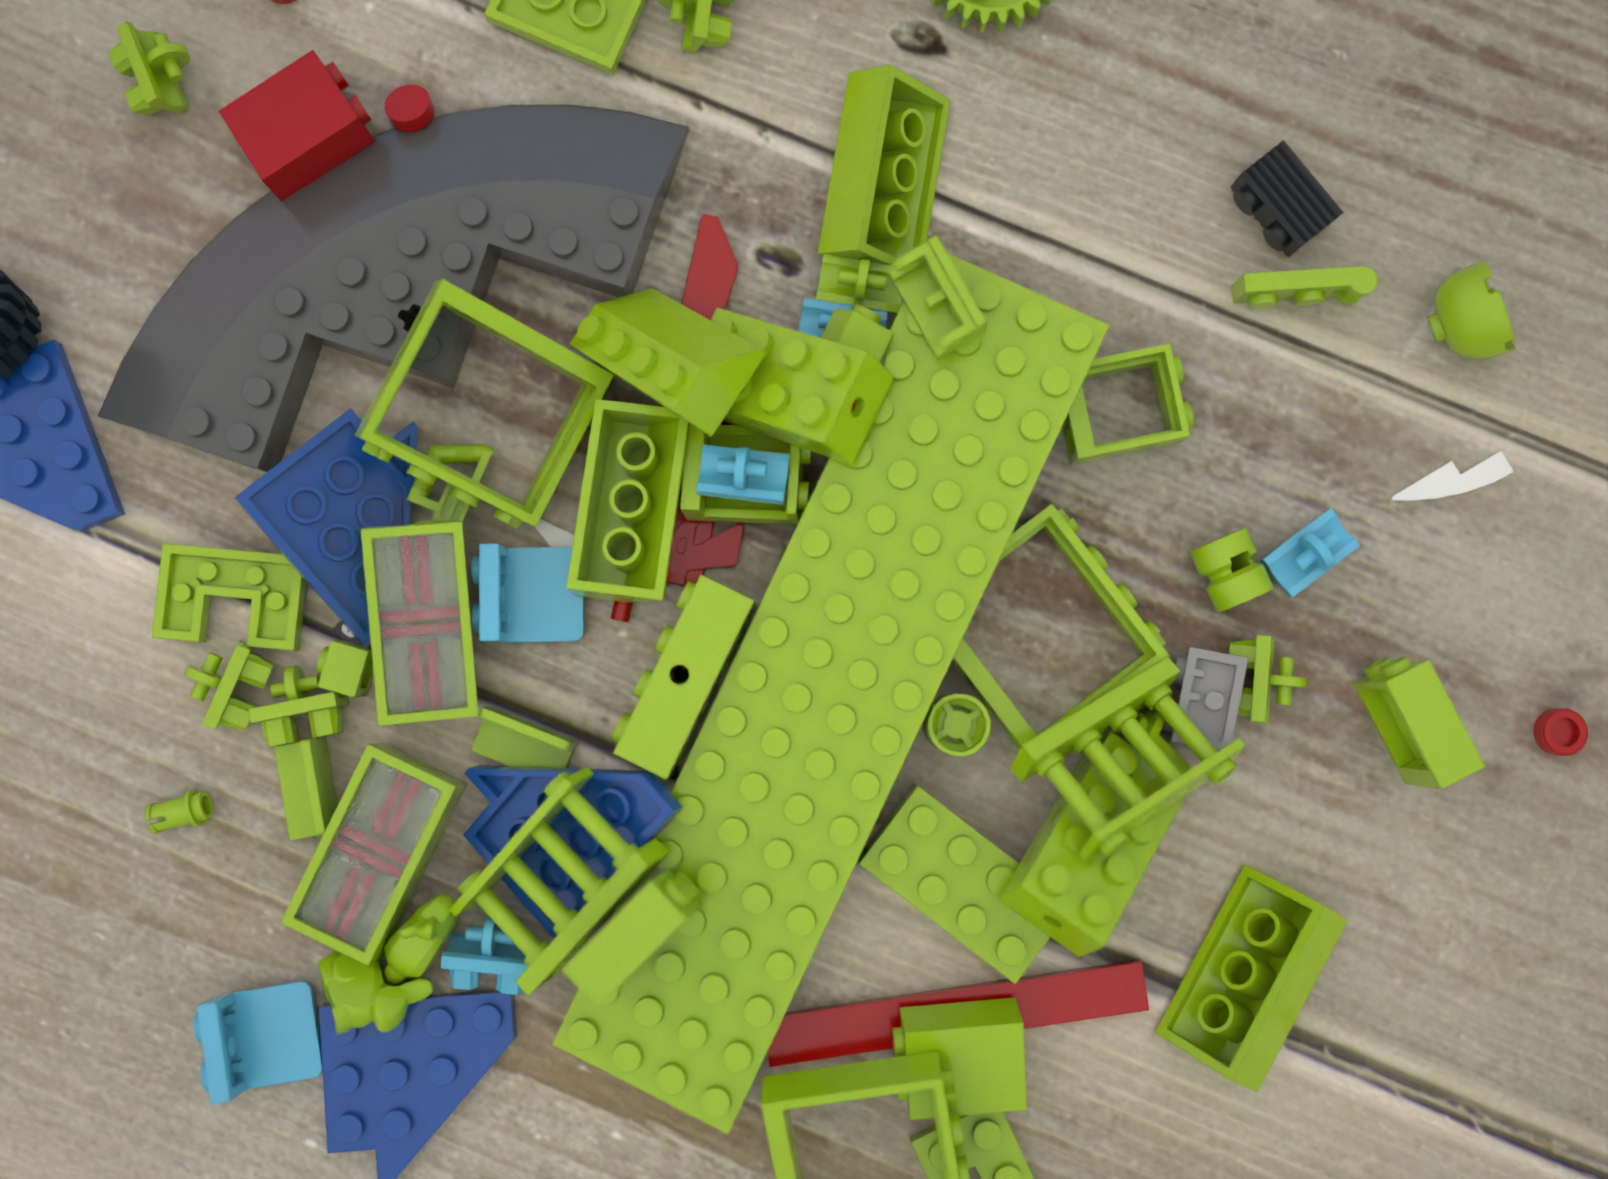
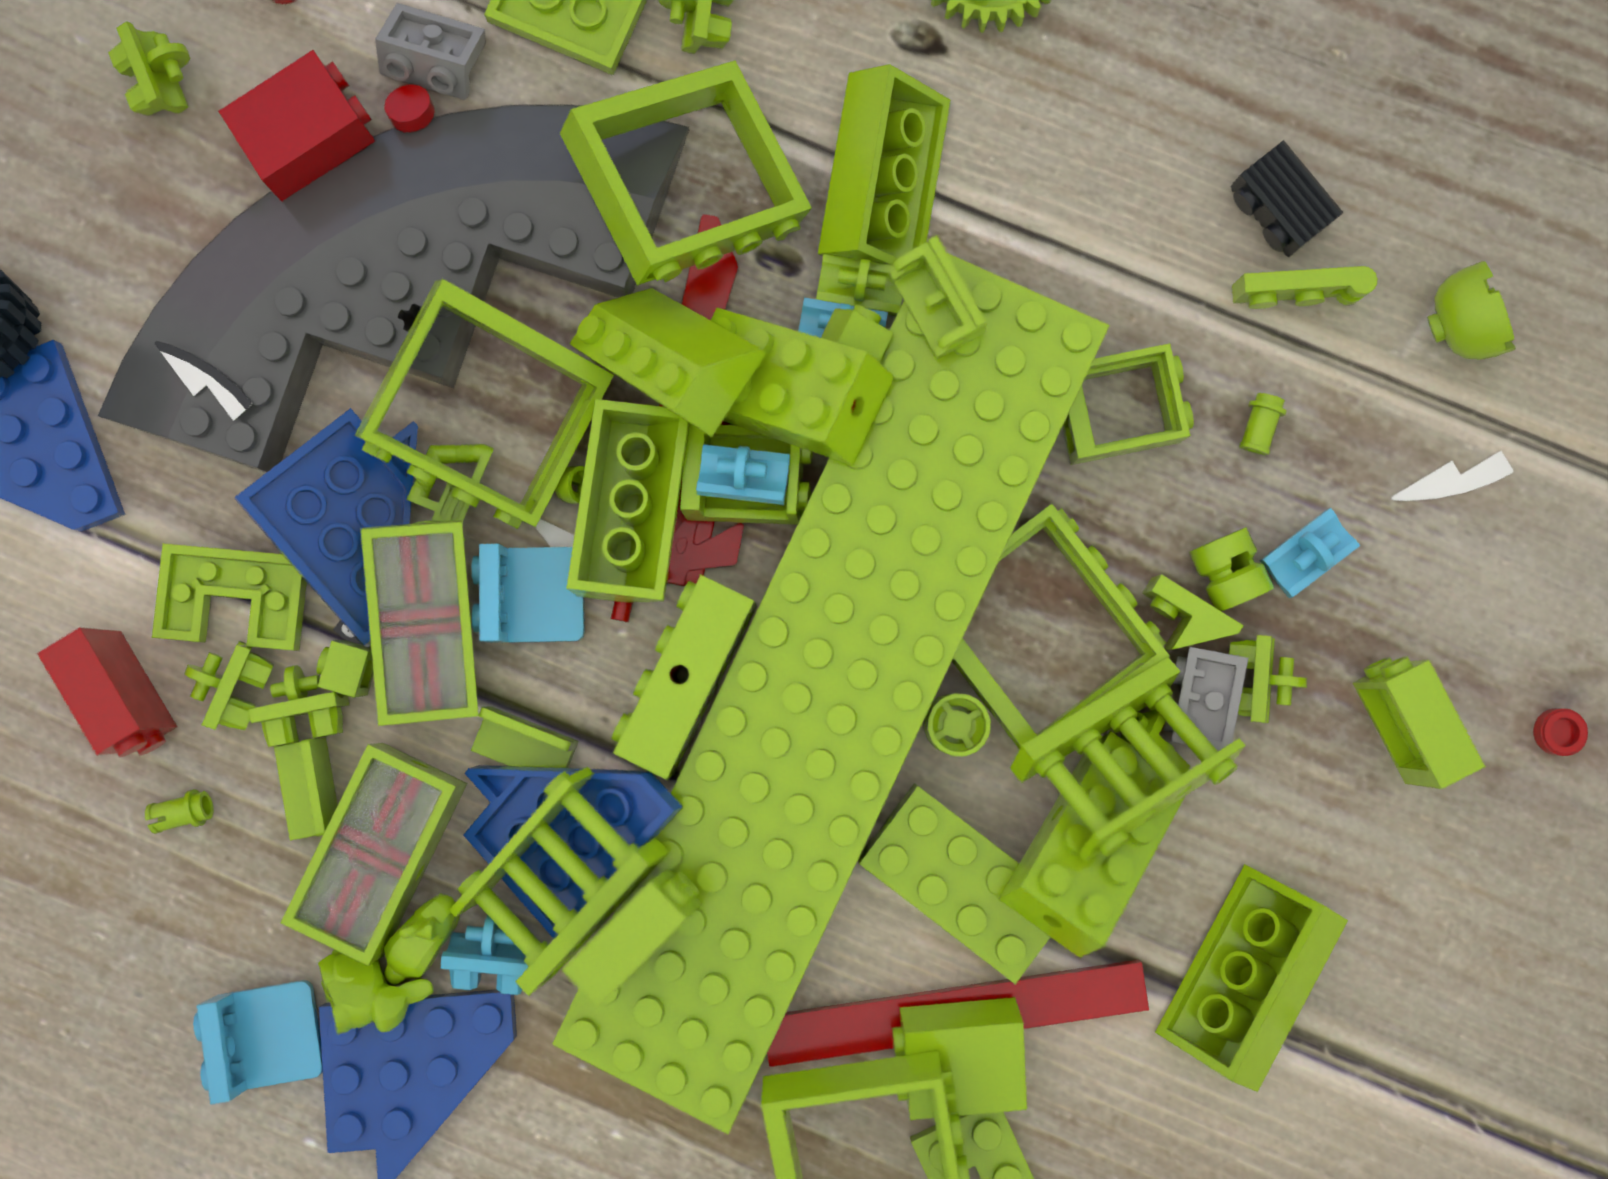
(108, 692): none -> red brick
(198, 373): none -> sticker
(429, 50): none -> light grey bracket
(564, 491): none -> lime hinge
(642, 107): none -> lime window
(1199, 619): none -> lime slope
(1262, 423): none -> lime pin

